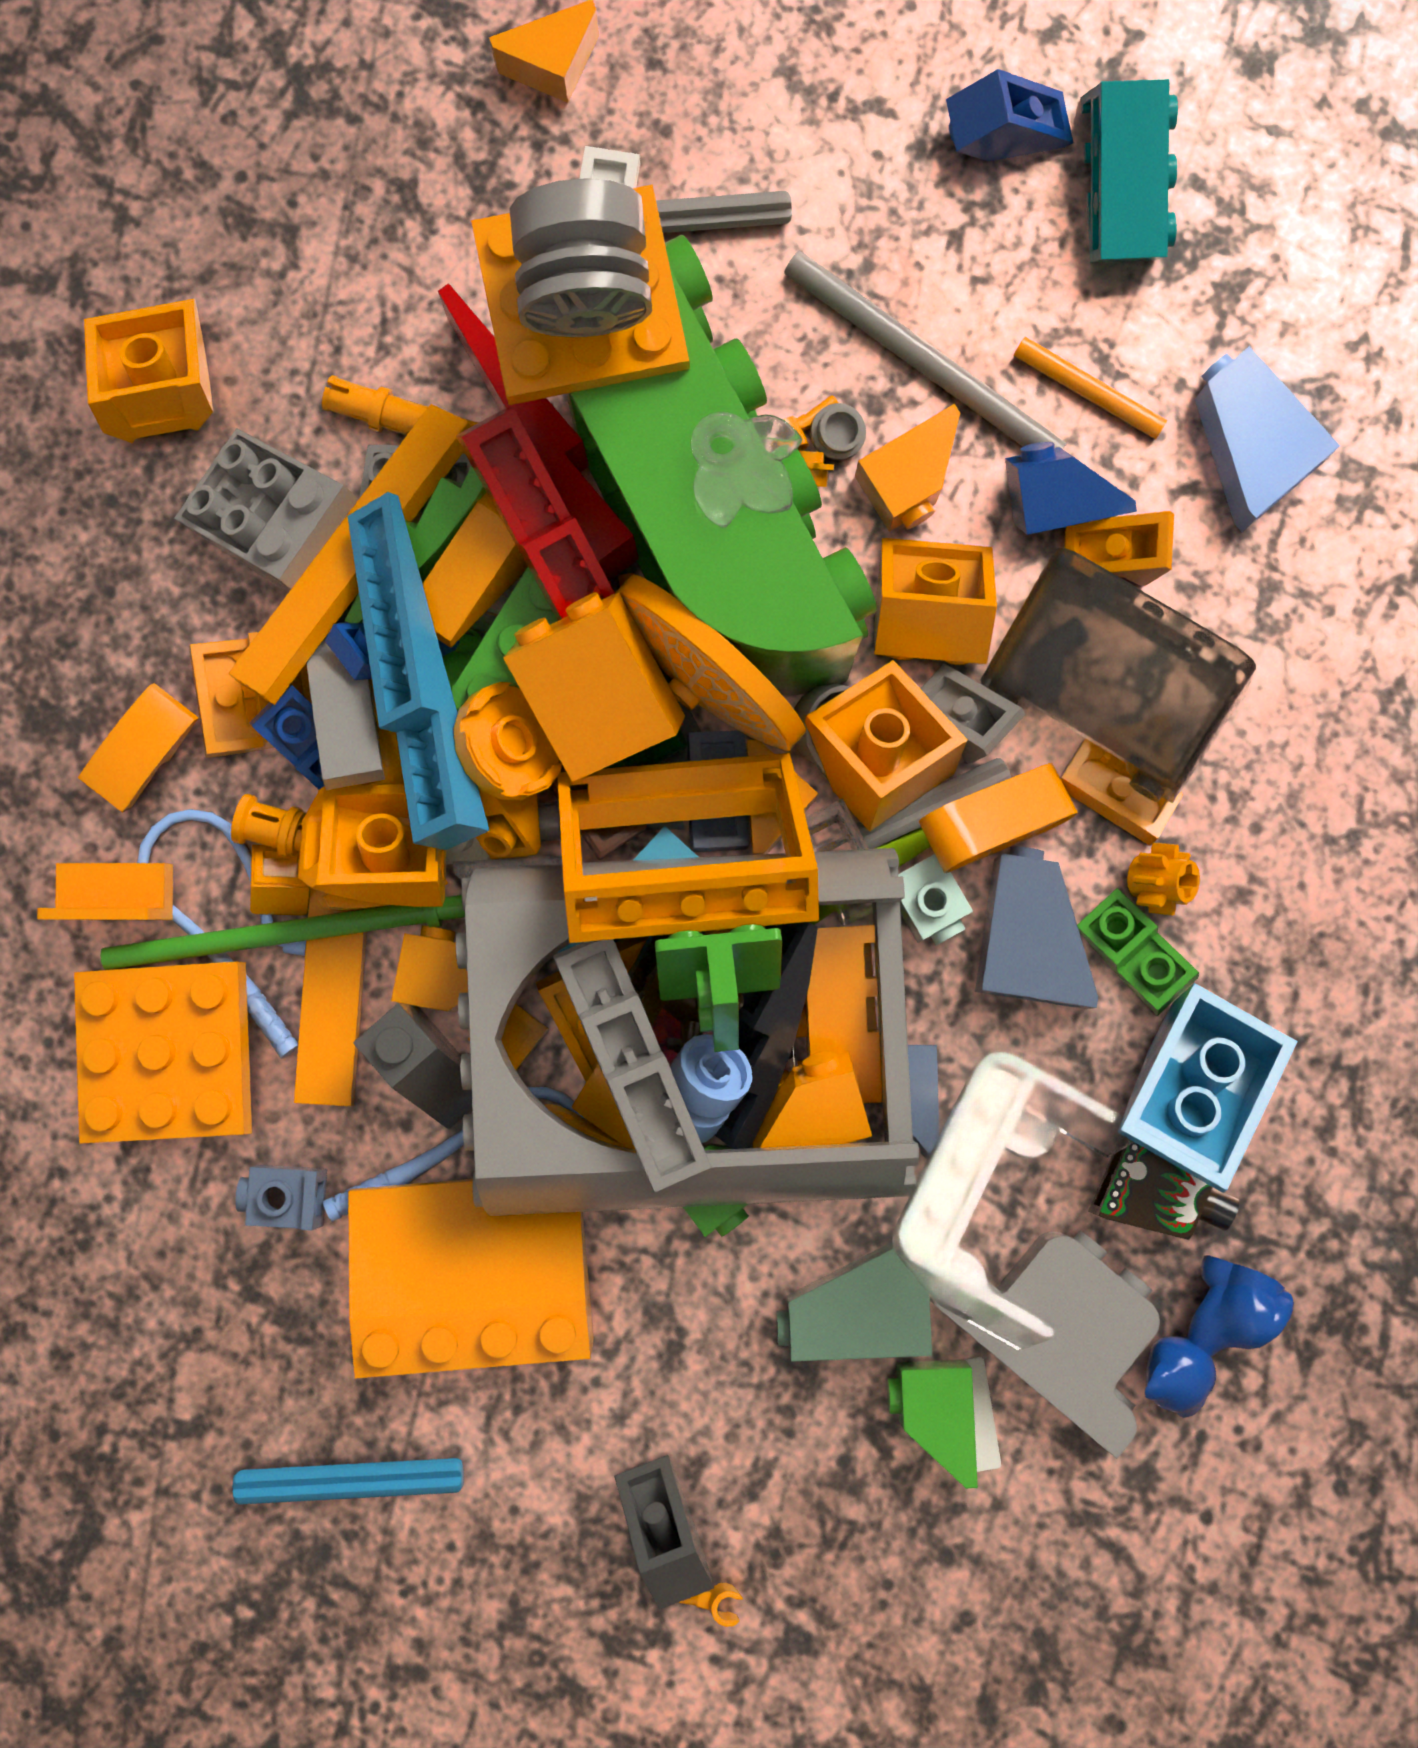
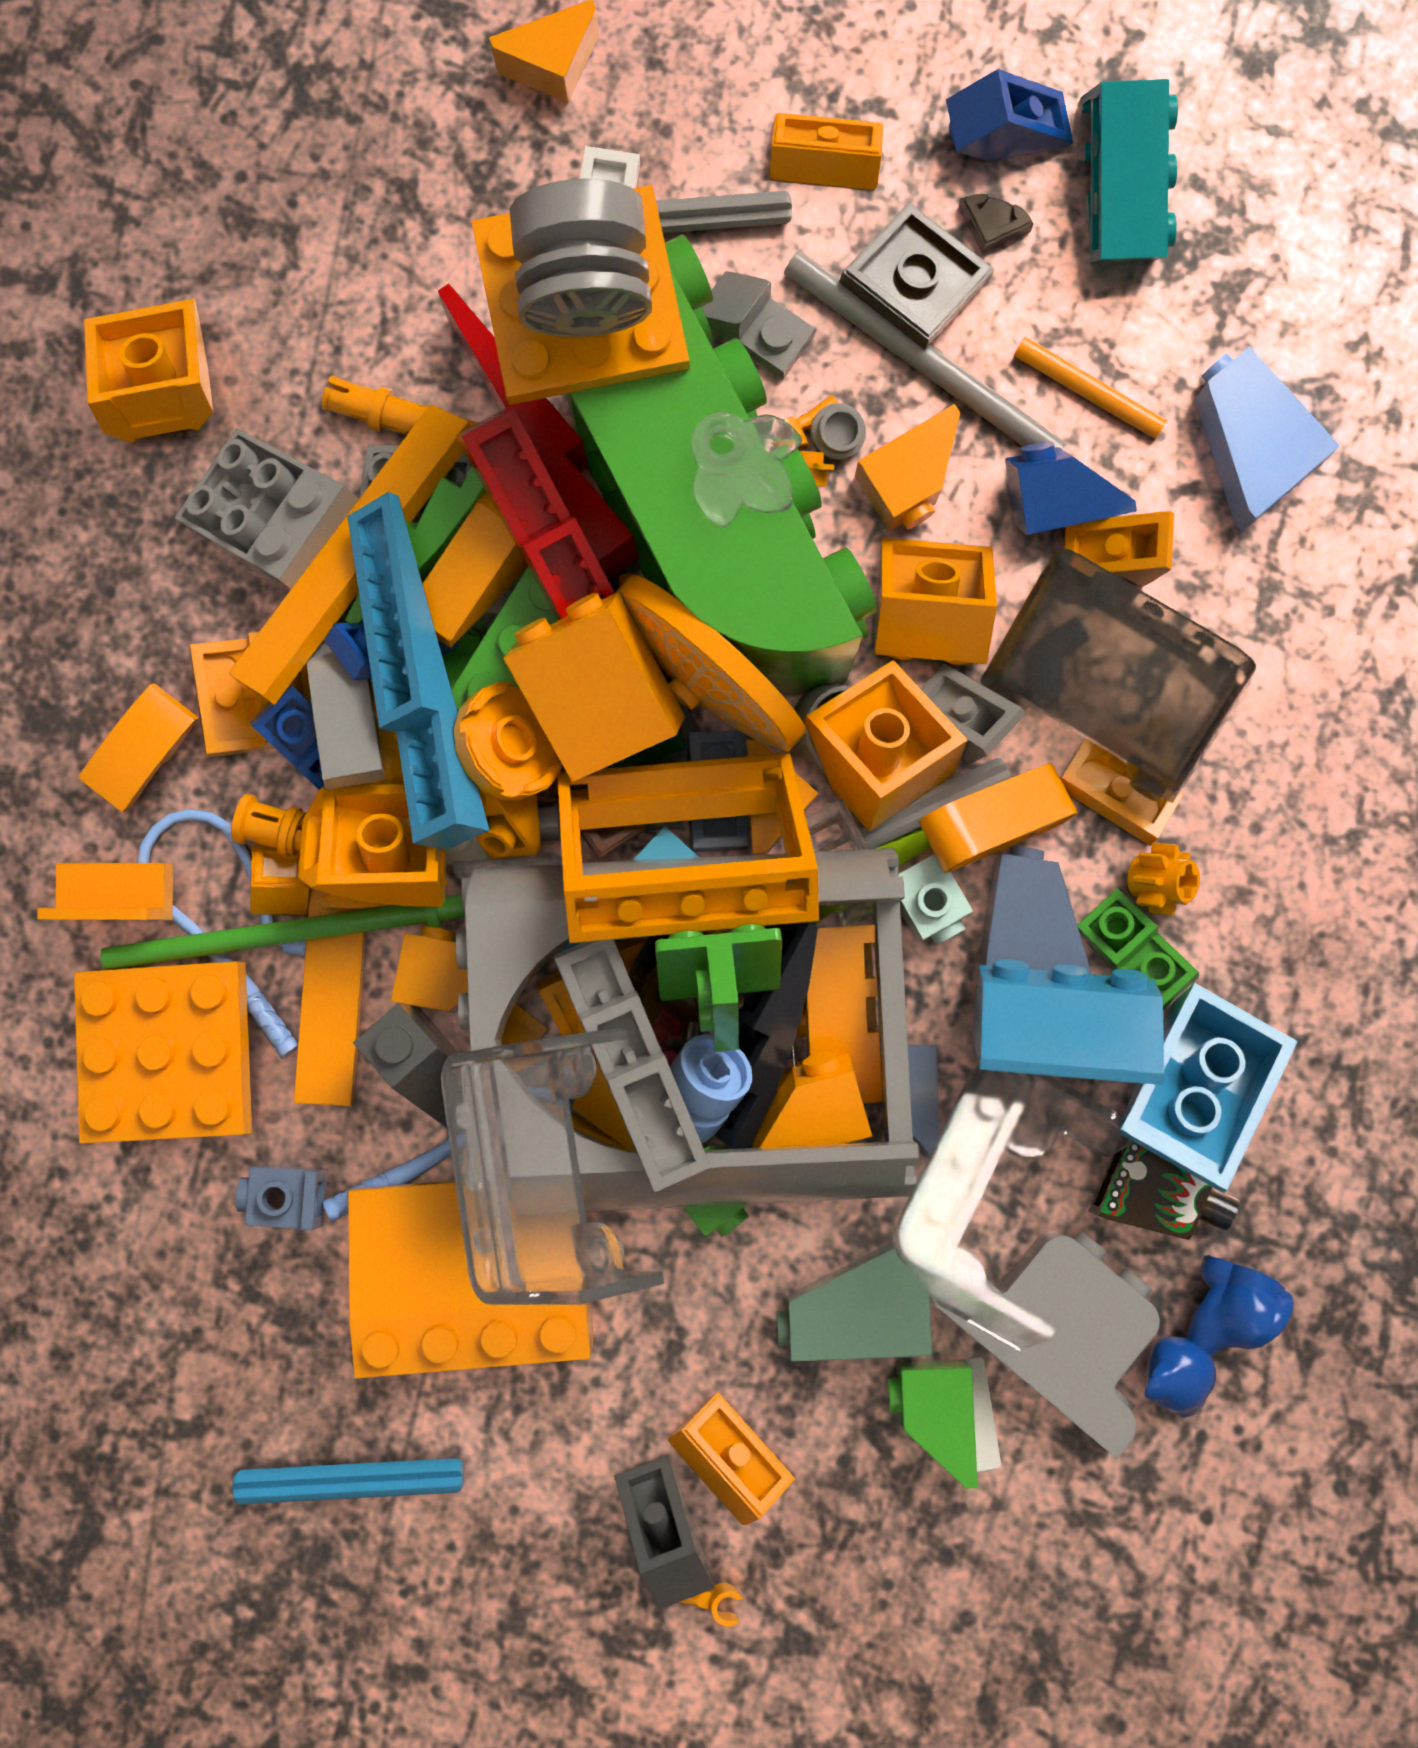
(523, 1178): none -> clear windscreen
(731, 1460): none -> light orange slope
(766, 329): none -> light grey slope
(826, 151): none -> light orange slope
(916, 275): none -> plate
(994, 220): none -> dark brown tile
(1069, 1023): none -> dark azure slope

